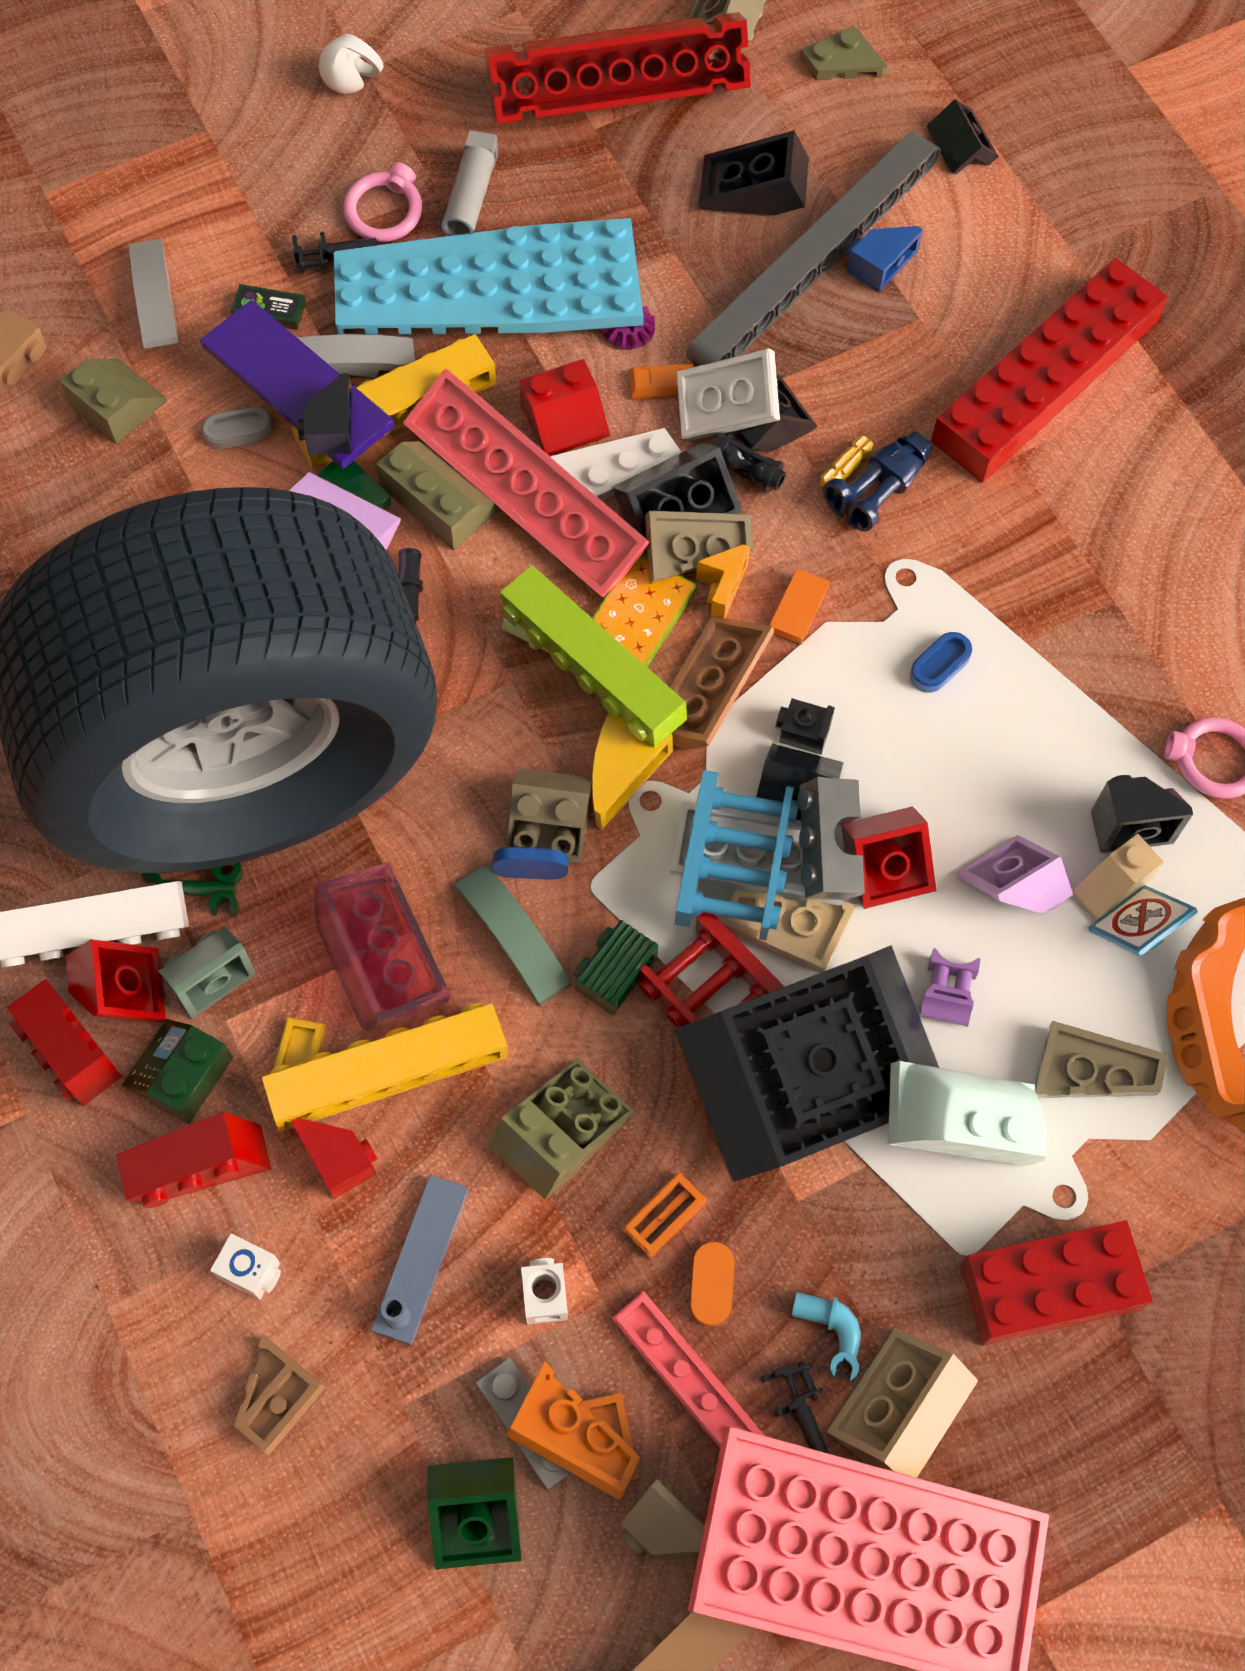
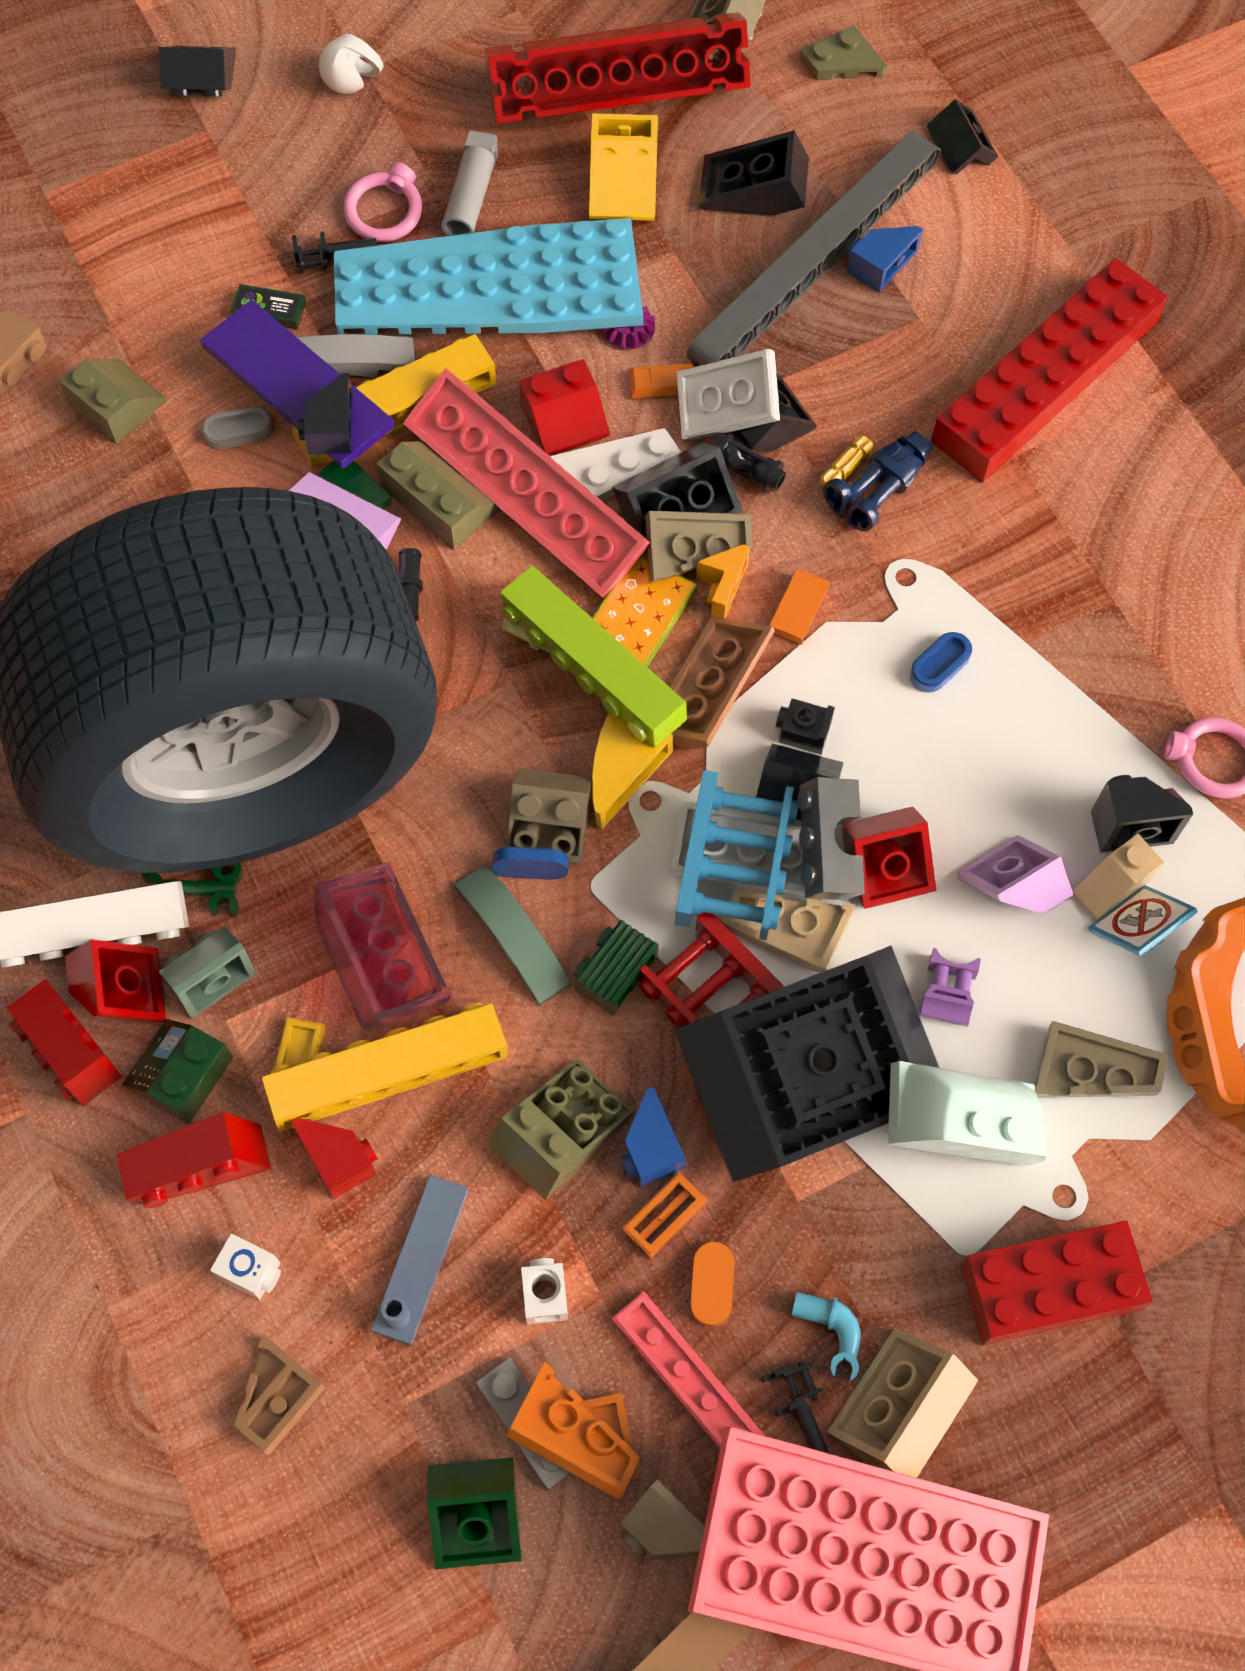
(153, 294): light grey slope -> none
(196, 68): none -> black slope
(623, 166): none -> yellow slope
(651, 1144): none -> blue slope

